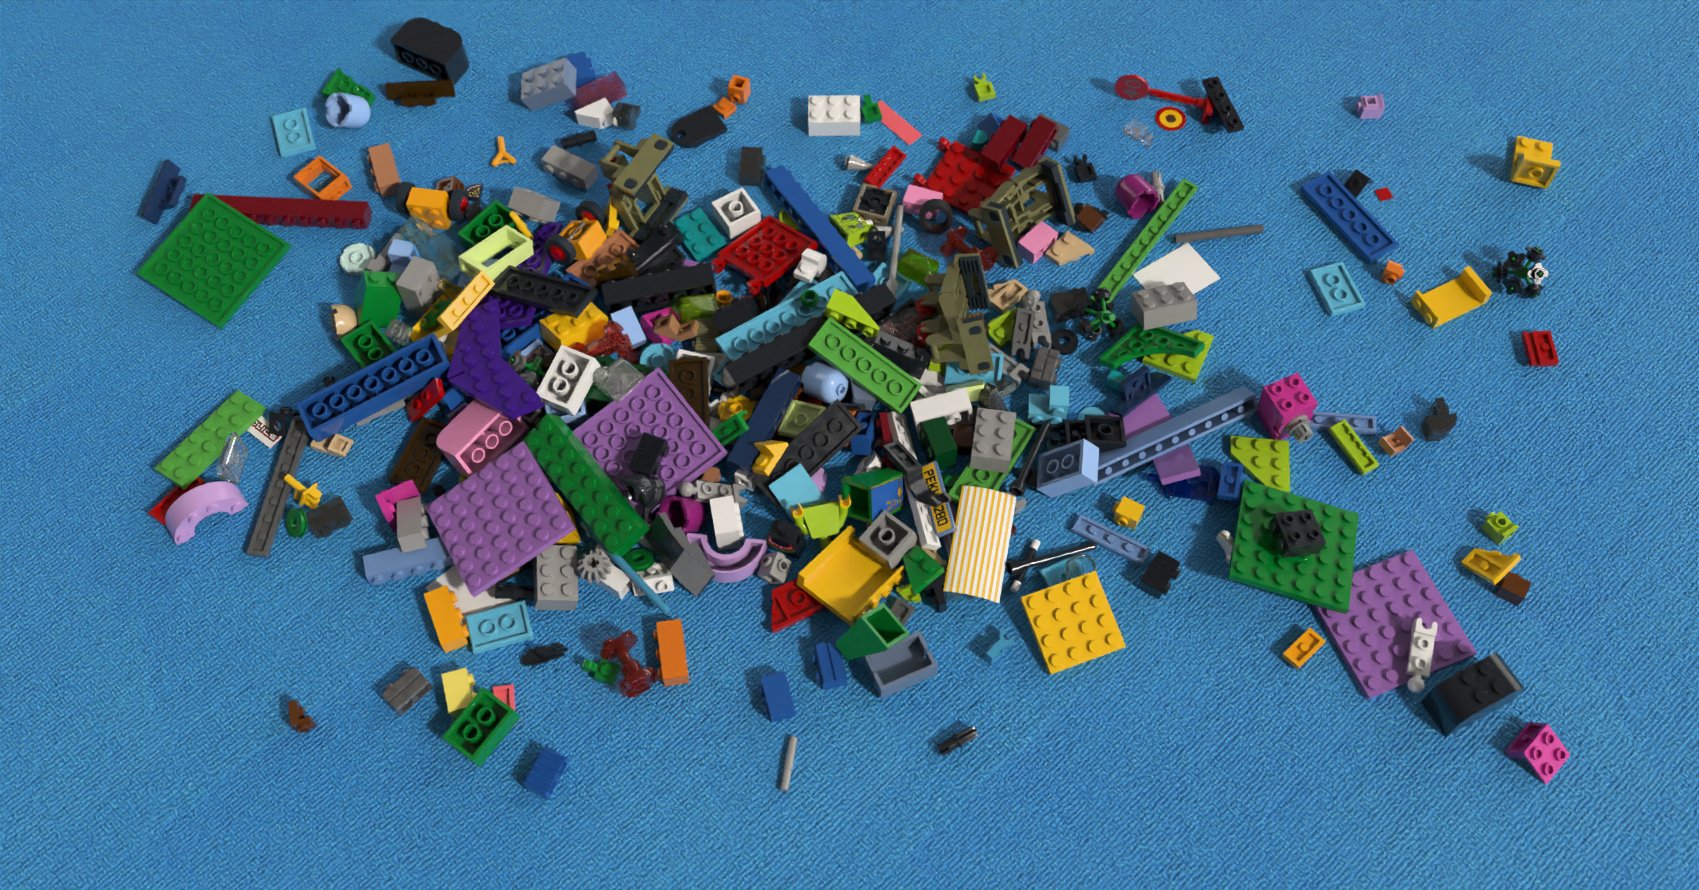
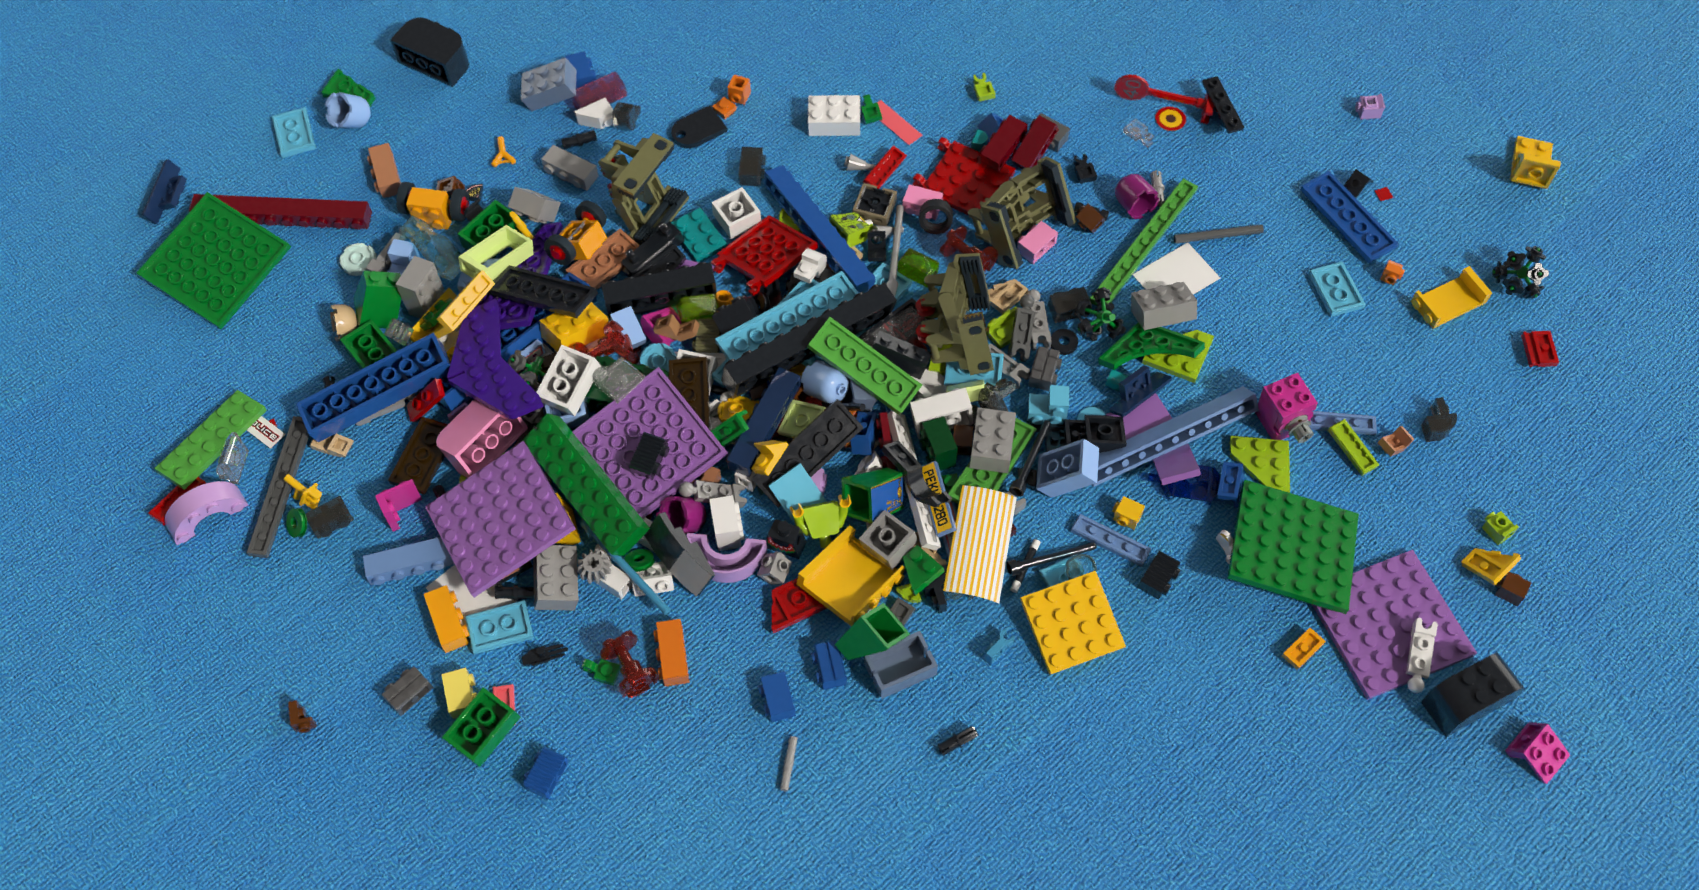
(281, 415): black bracket -> none
(316, 167): orange window -> none
(412, 524): light grey brick -> none
(420, 92): dark brown bracket -> none
(448, 288): clear yellow piece -> none
(611, 215): yellow wing -> none
(616, 271): dark brown brick -> none
(646, 489): black piece -> none
(809, 294): green plate -> none
(849, 312): lime slope -> none
(1068, 249): tan wing -> none
(1296, 533): black brick -> none

